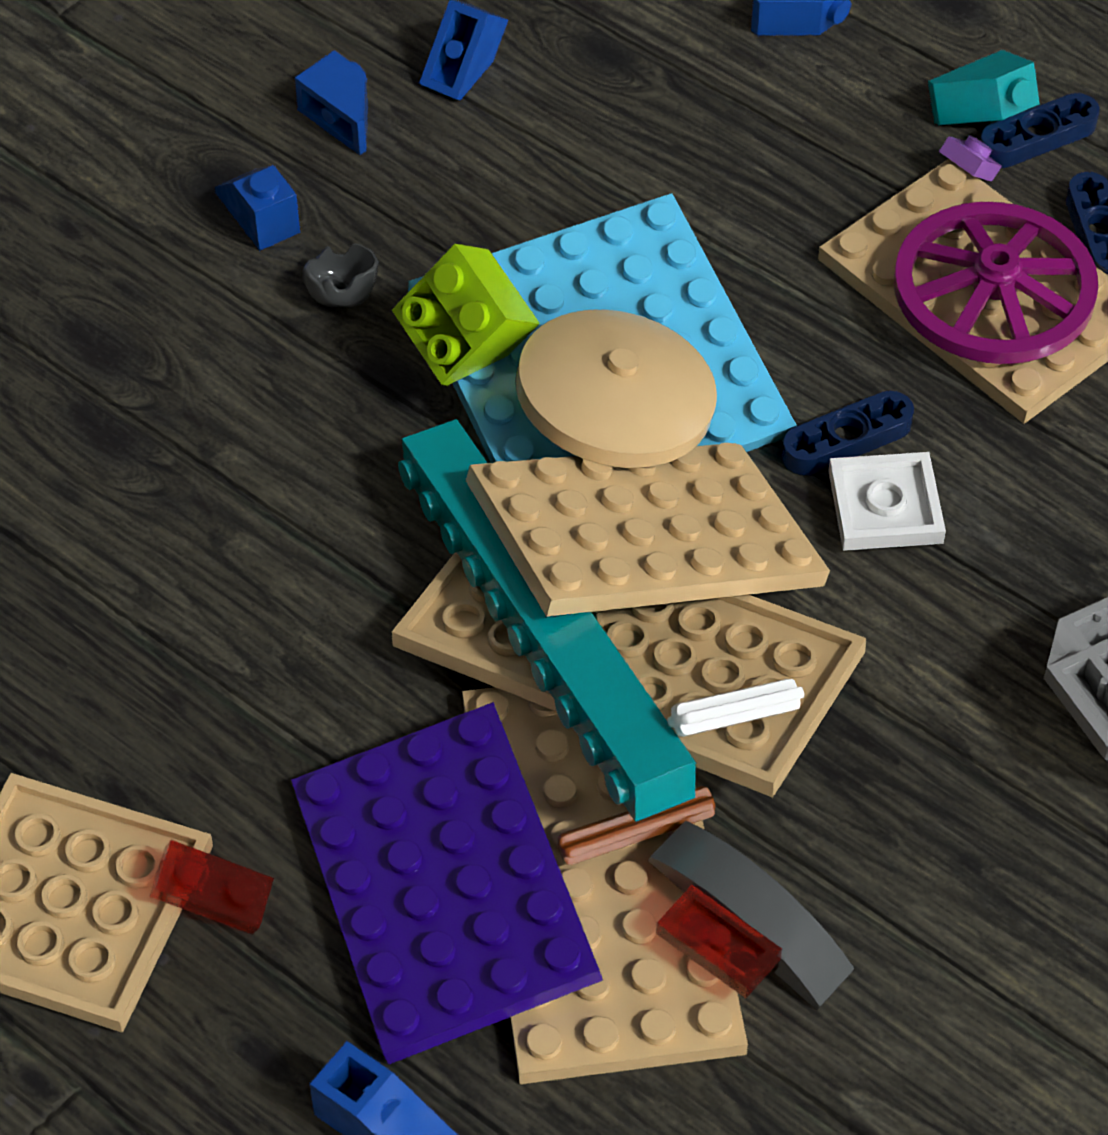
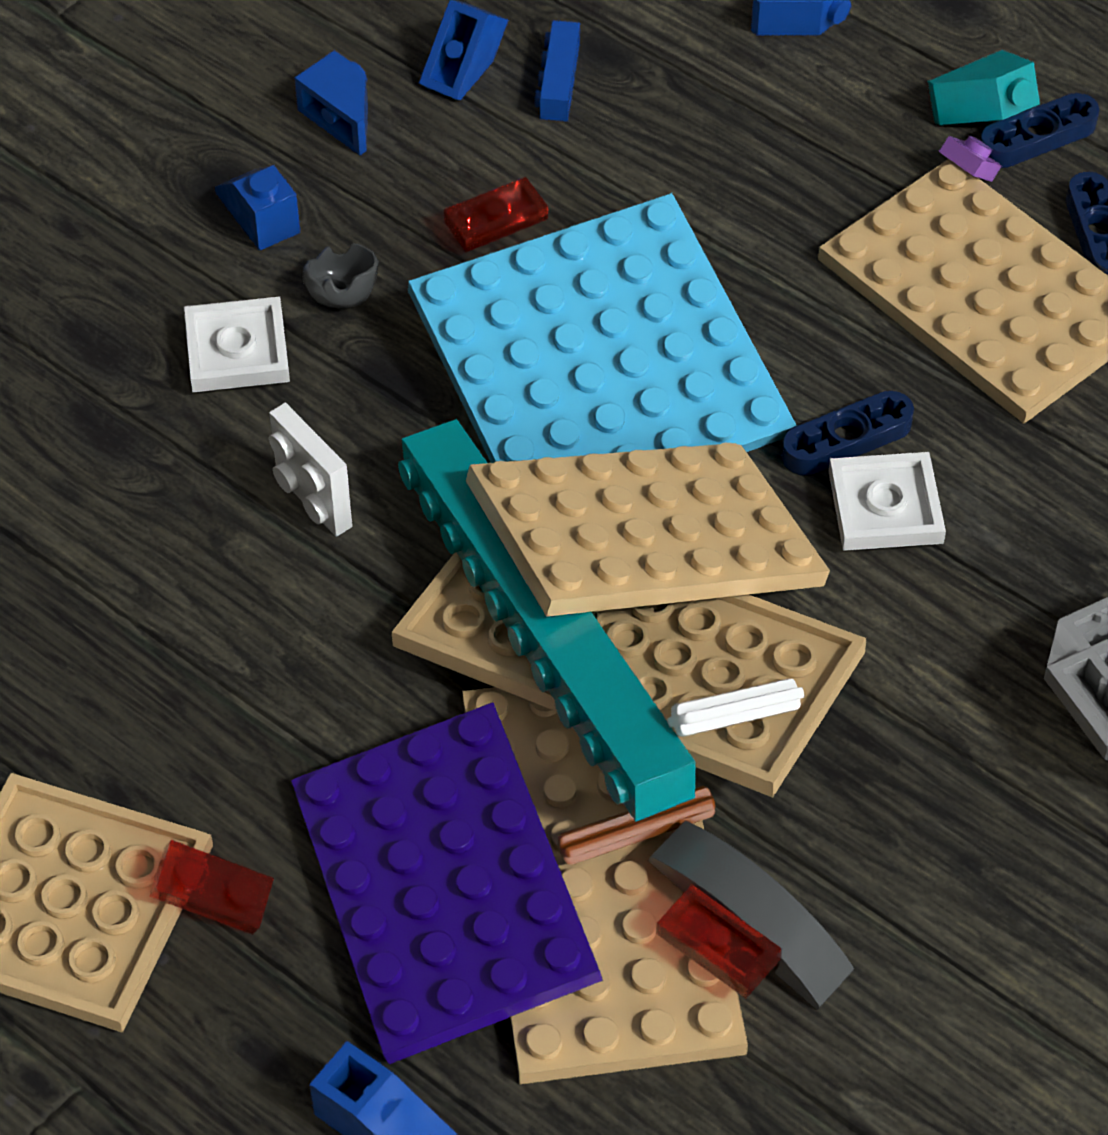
(236, 344): none -> white plate
(310, 470): none -> white plate
(464, 314): lime slope -> none
(495, 214): none -> clear red plate
(559, 72): none -> blue piece
(616, 388): tan dish -> none
(996, 275): magenta wheel -> none

